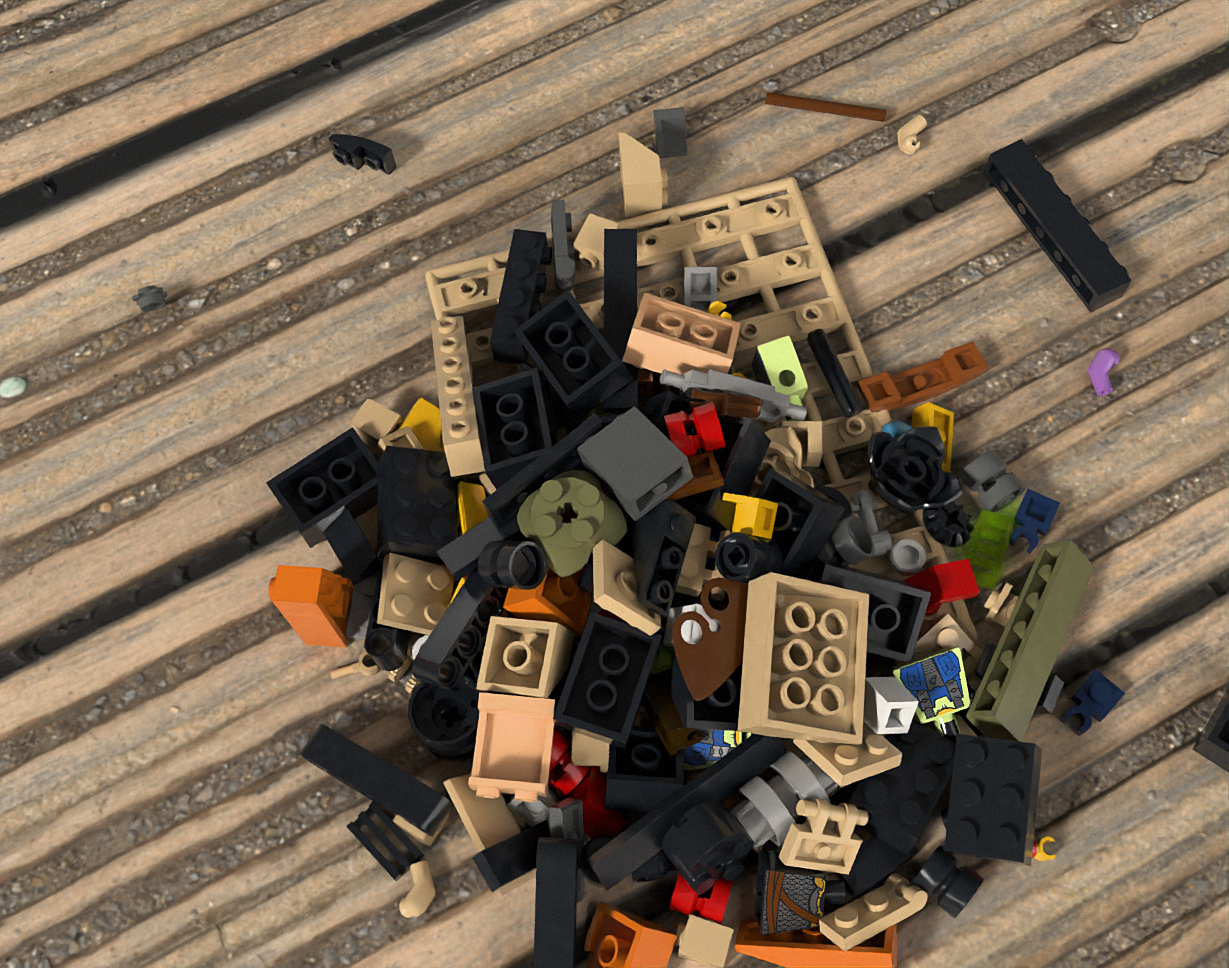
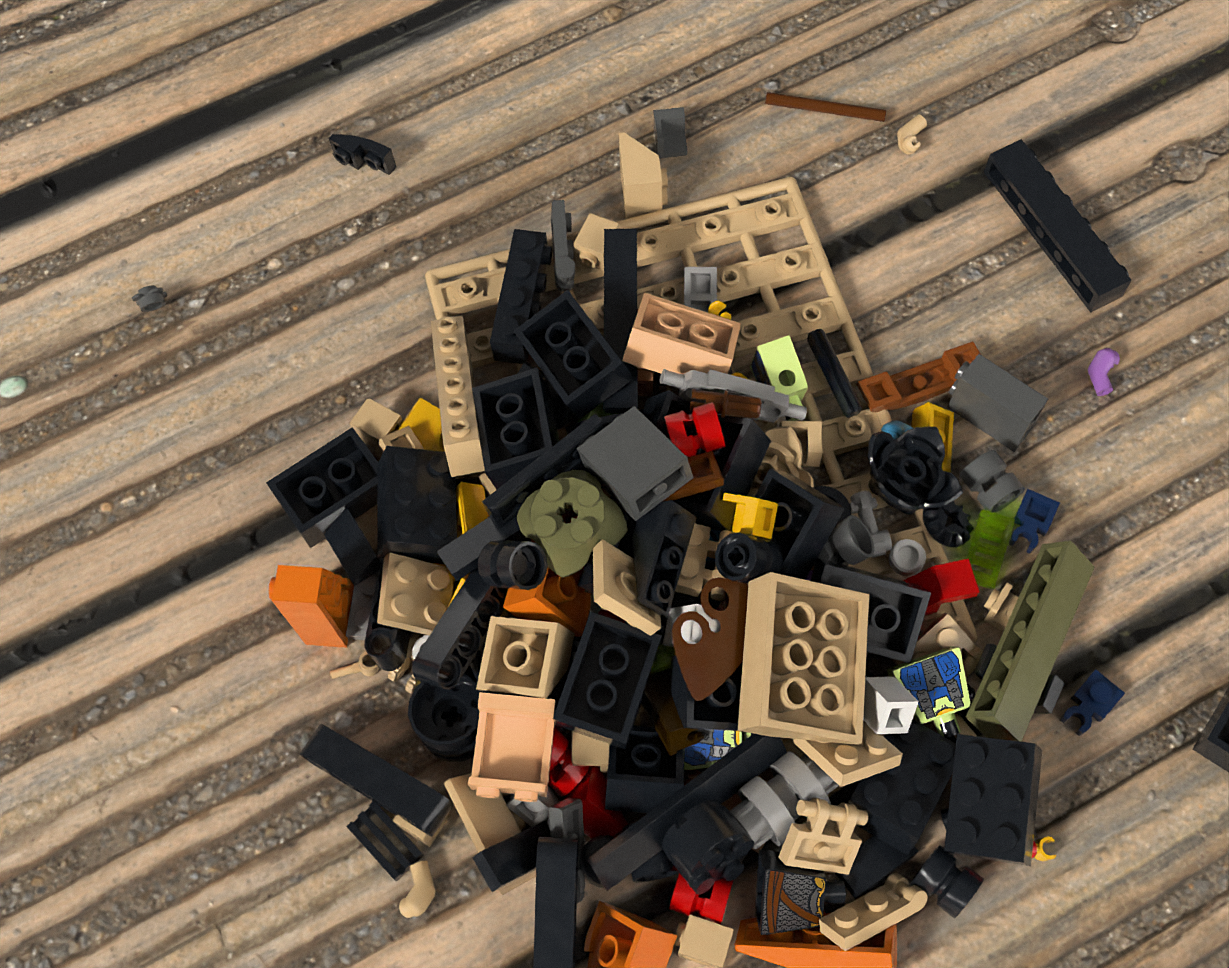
(995, 401): none -> dark grey brick

